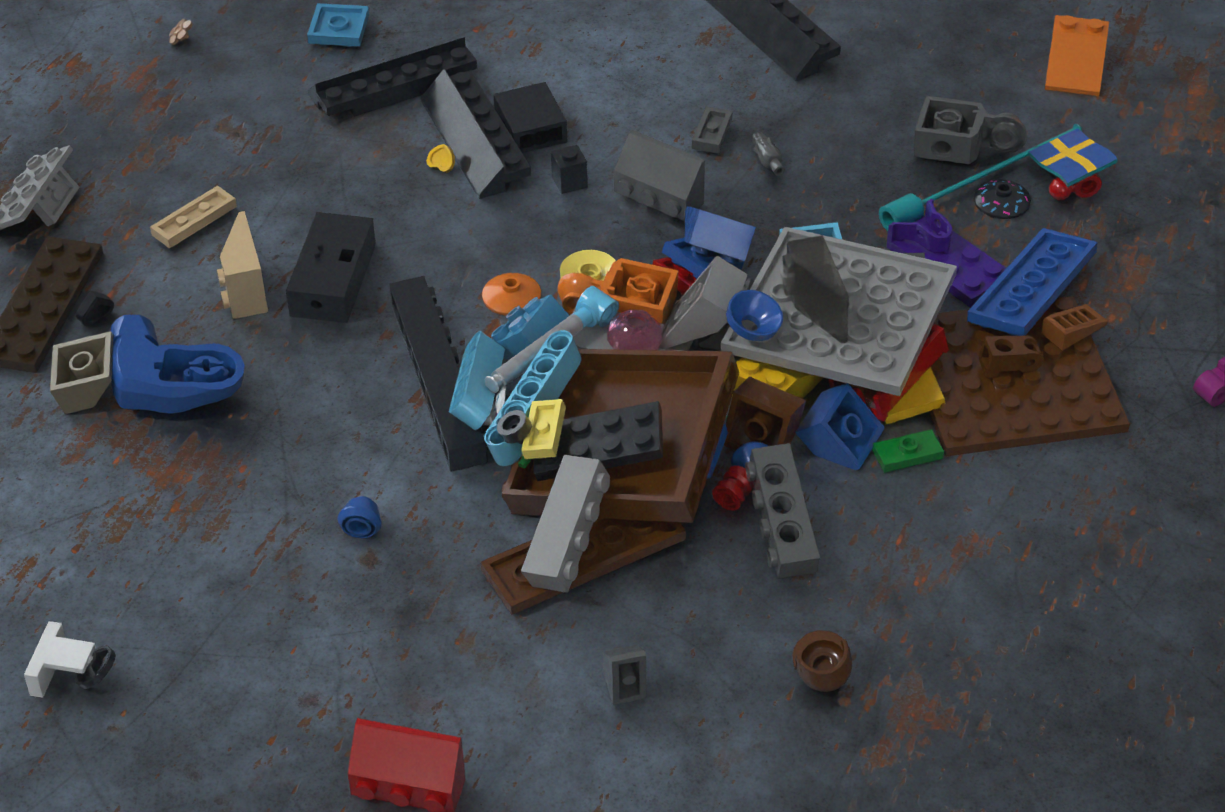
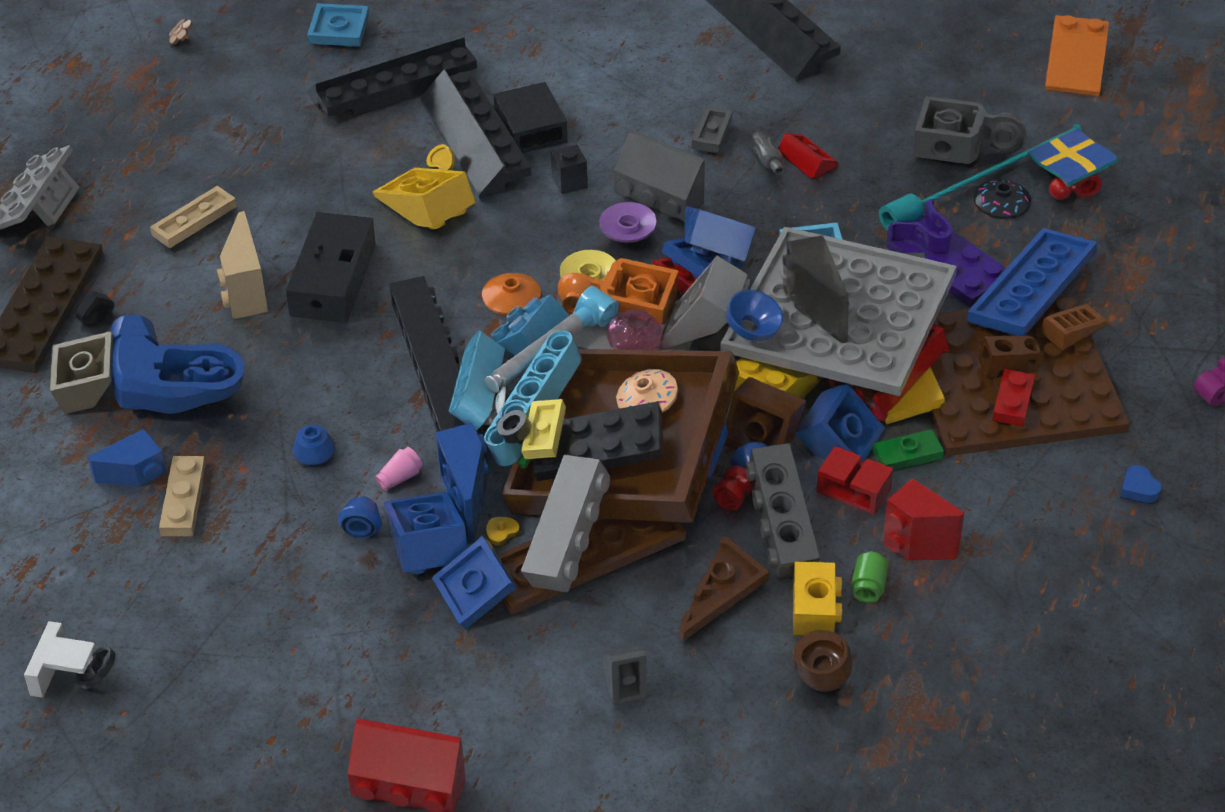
(128, 461): none -> blue slope
(182, 496): none -> tan plate
(313, 445): none -> blue cone
(399, 468): none -> bright pink cone
(425, 531): none -> blue slope
(428, 195): none -> yellow slope
(463, 472): none -> blue slope
(474, 582): none -> blue plate
(501, 529): none -> yellow piece
(628, 222): none -> medium lavender dish
(648, 387): none -> light nougat dish
(728, 580): none -> reddish brown wing
(806, 155): none -> red slope
(815, 597): none -> yellow brick
(854, 481): none -> red piece
(869, 577): none -> bright green brick
(922, 524): none -> red slope
(1013, 397): none -> red plate
(1140, 485): none -> blue tile

